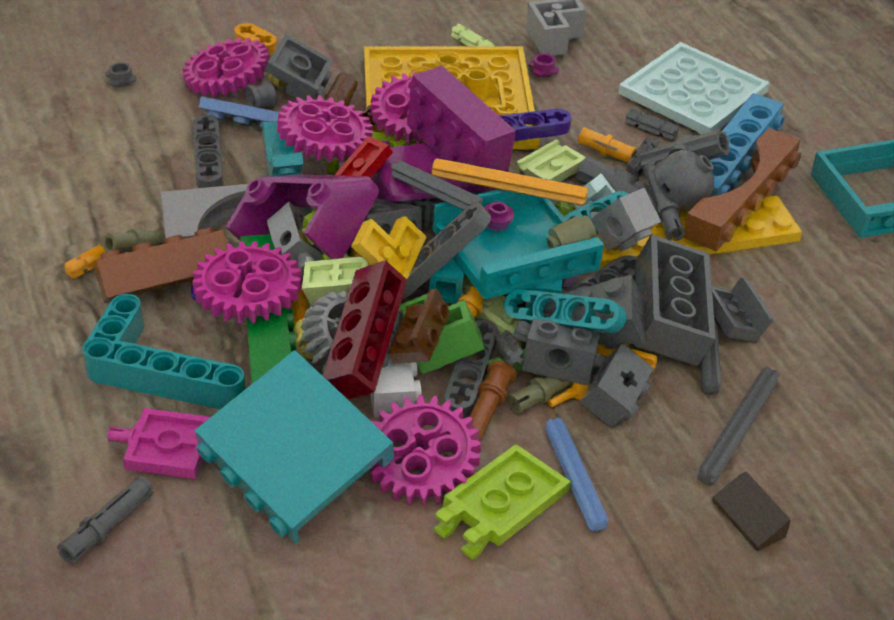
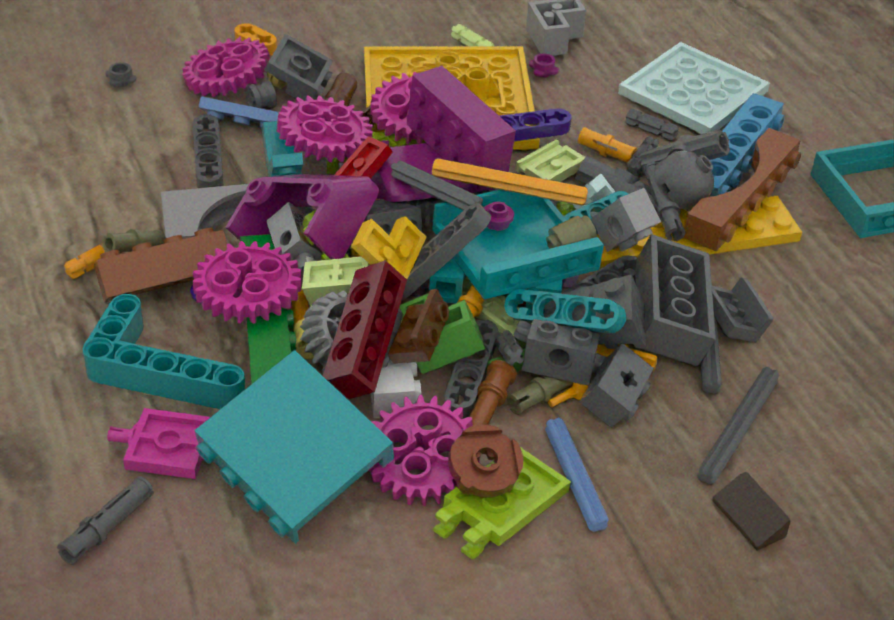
(482, 480): none -> copper plate

